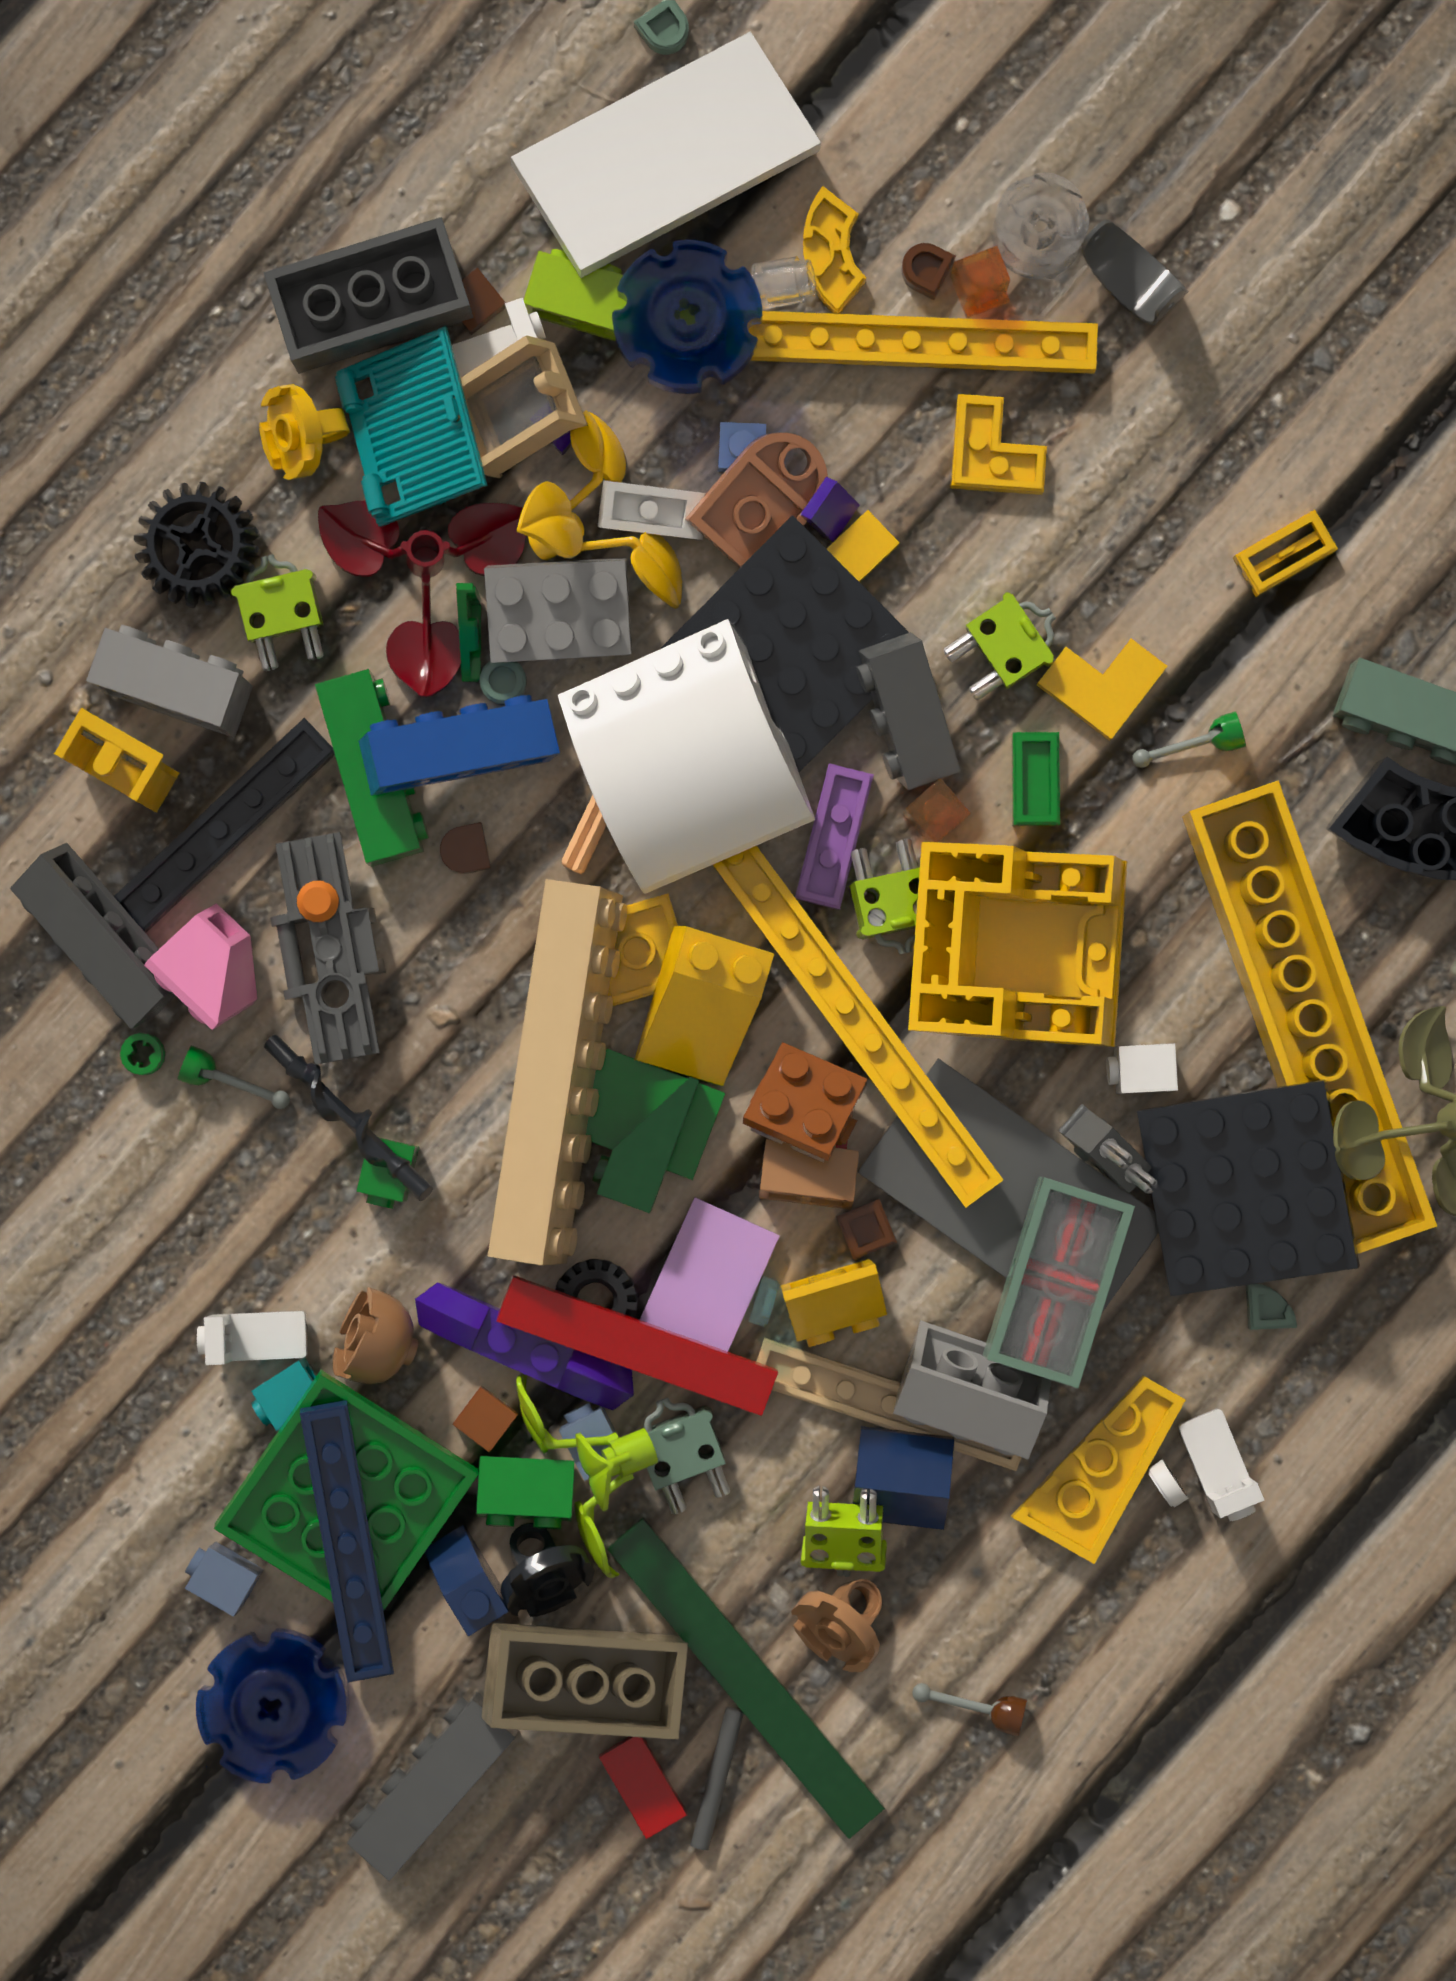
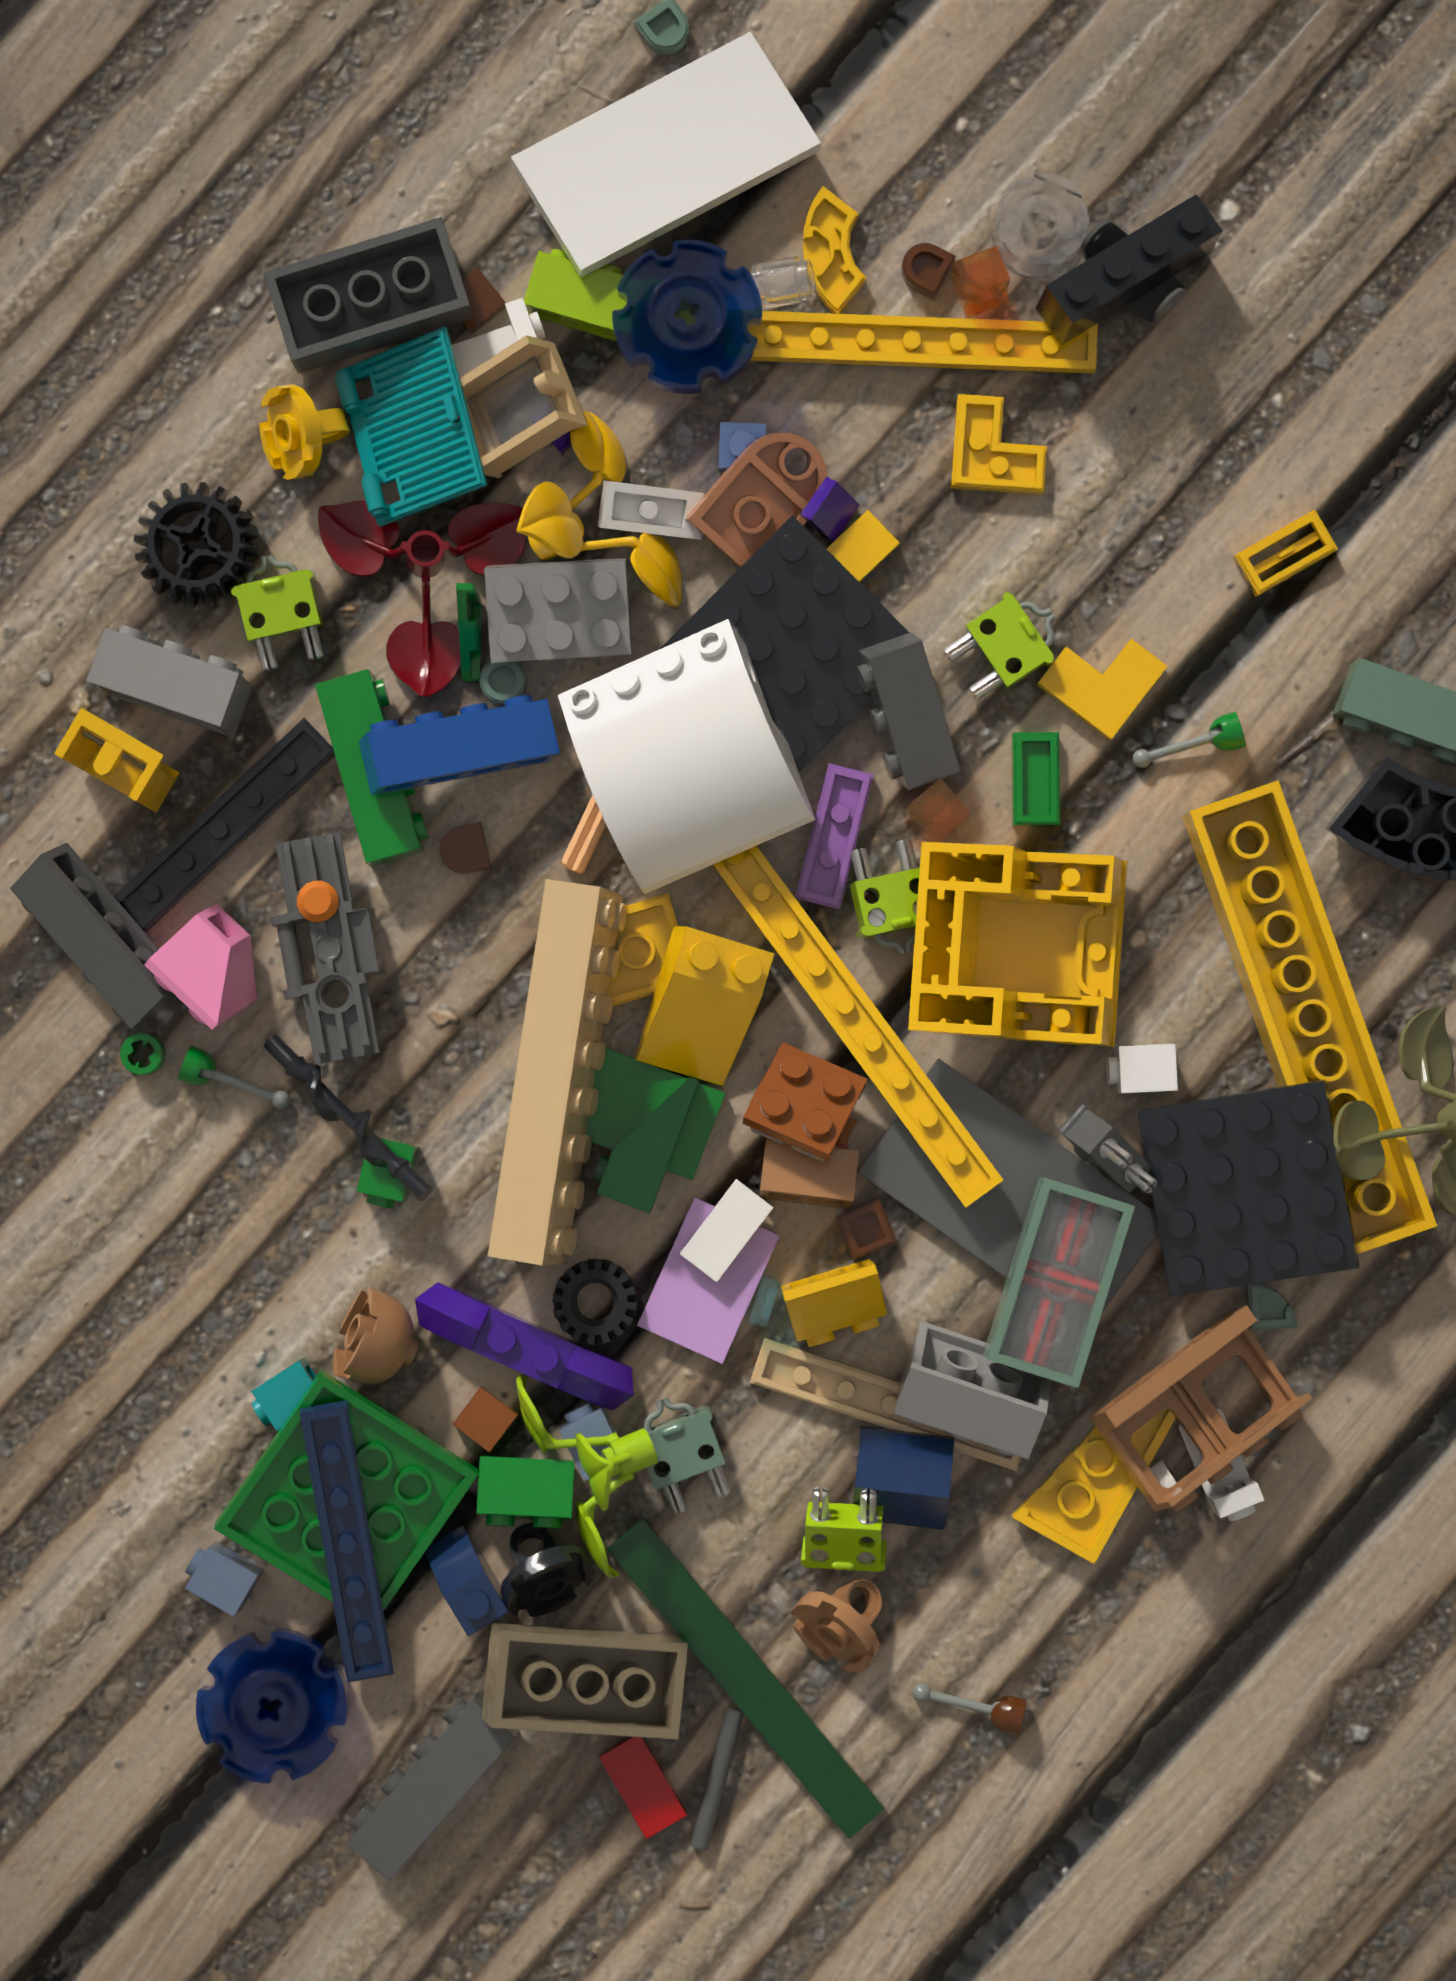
(252, 1336): white bracket -> none
(637, 1345): red tile -> none
(726, 1230): none -> white tile
(1128, 269): none -> black brick
(1178, 1388): none -> medium nougat window

